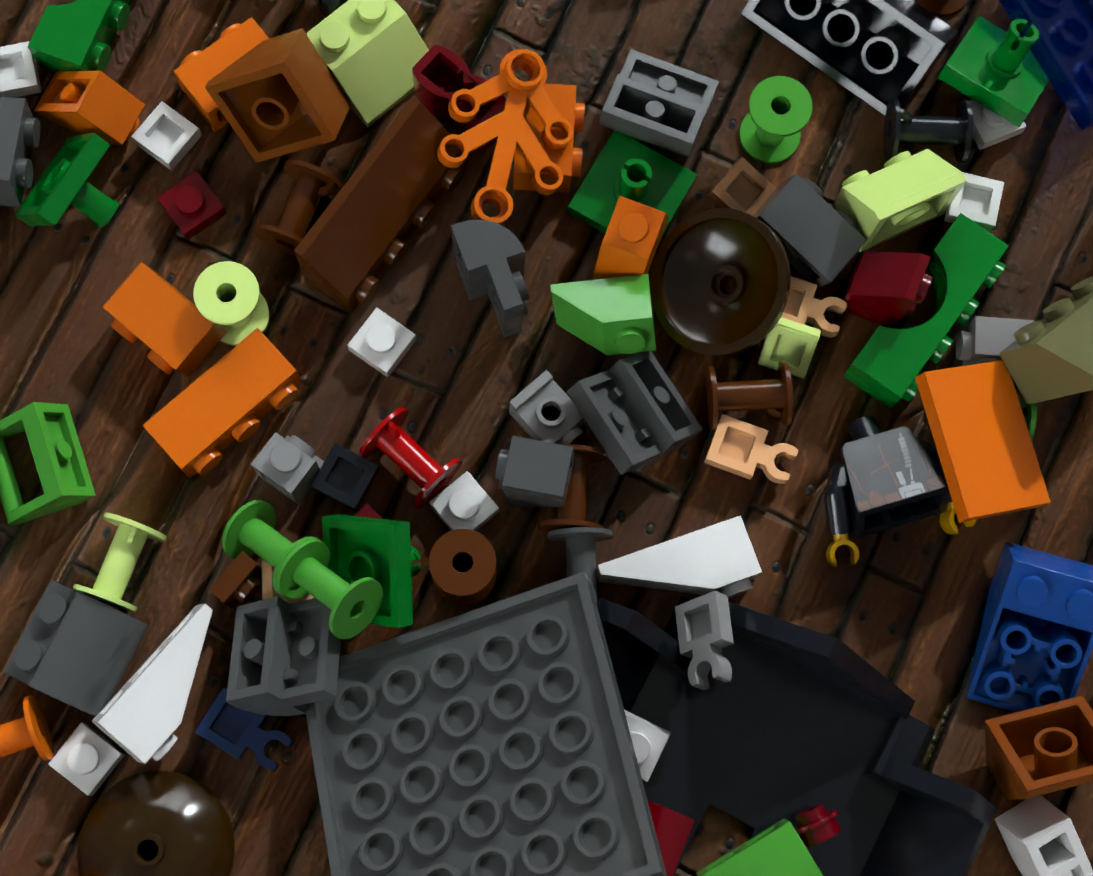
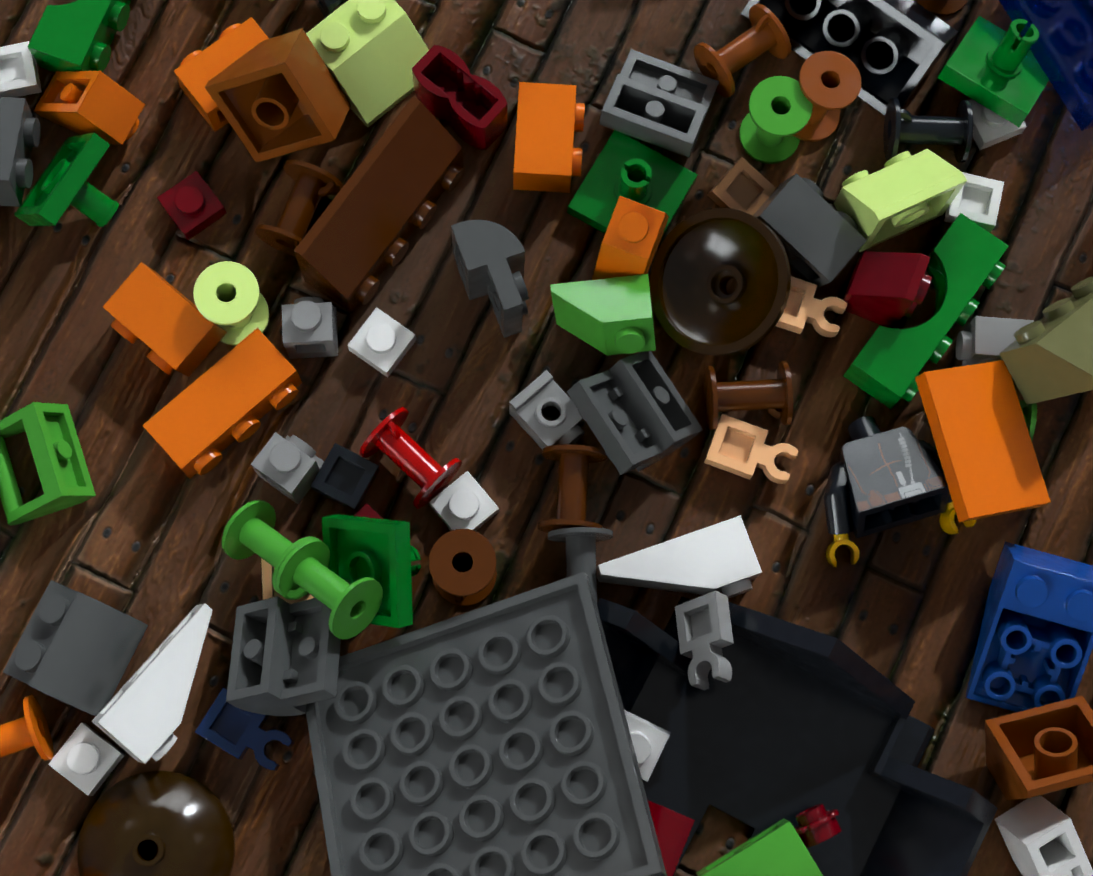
(120, 561): yellowish green piece -> none
(166, 135): white plate -> none
(238, 581): reddish brown plate -> none
(310, 328): none -> light grey brick
(510, 130): orange plant -> none
(535, 473): dark grey slope -> none
(764, 35): none -> dark orange piece
(790, 343): yellowish green tile -> none
(830, 85): none -> dark orange piece

